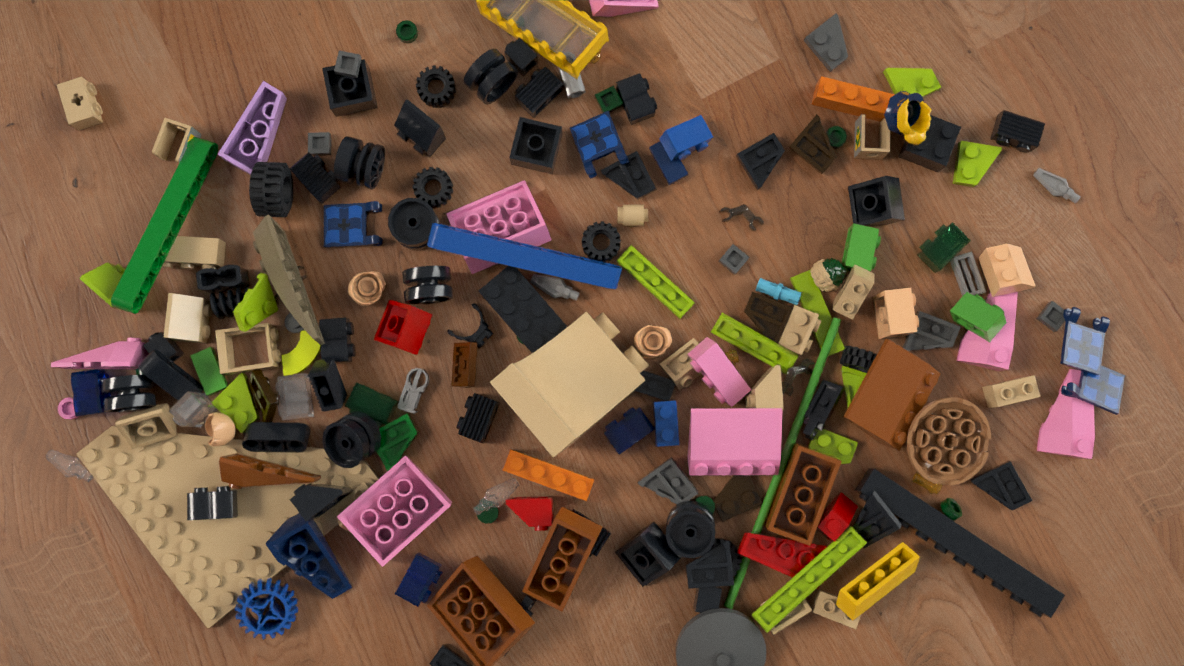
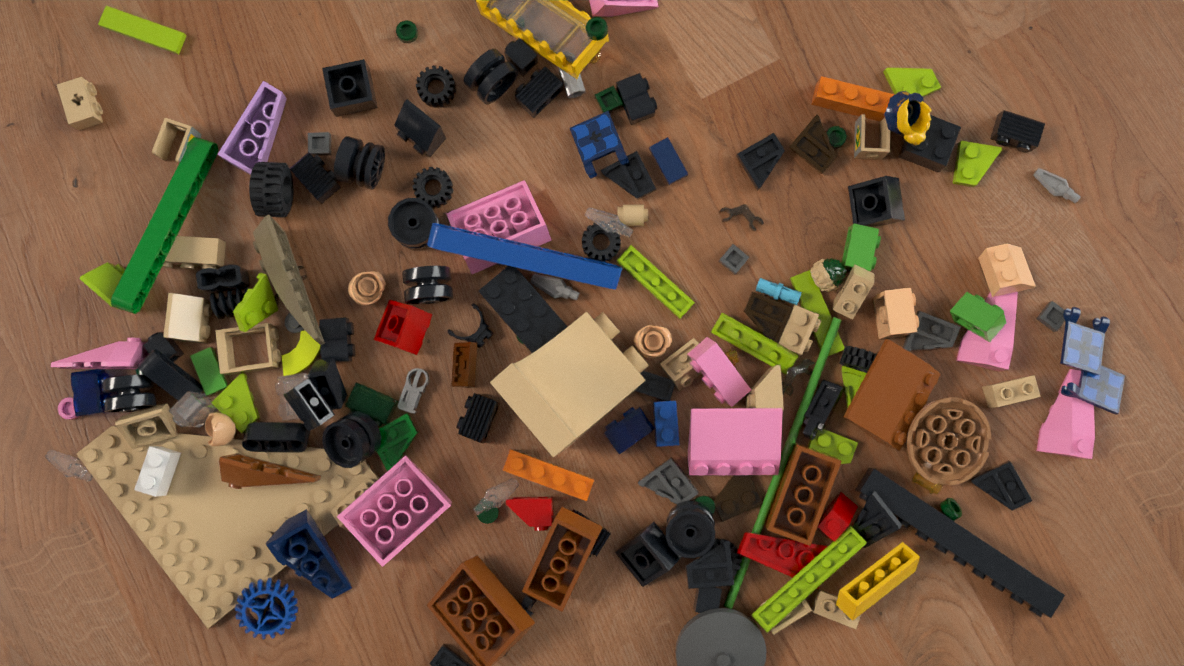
(142, 30): none -> lime tile
(157, 471): none -> white brick
(212, 504): black brick -> none
(262, 395): dark brown wing -> none
(309, 404): none -> black brick
(317, 499): black slope -> none
(347, 225): dark blue flag -> none
(348, 64): dark grey tile -> none
(418, 580): clear blue brick -> none
(536, 145): black brick -> none
(596, 28): none -> dark green tile
(608, 222): none -> clear piece
(686, 138): blue brick -> none
(828, 43): dark grey wing -> none
(943, 247): clear green brick -> none
(959, 276): light grey tile -> none

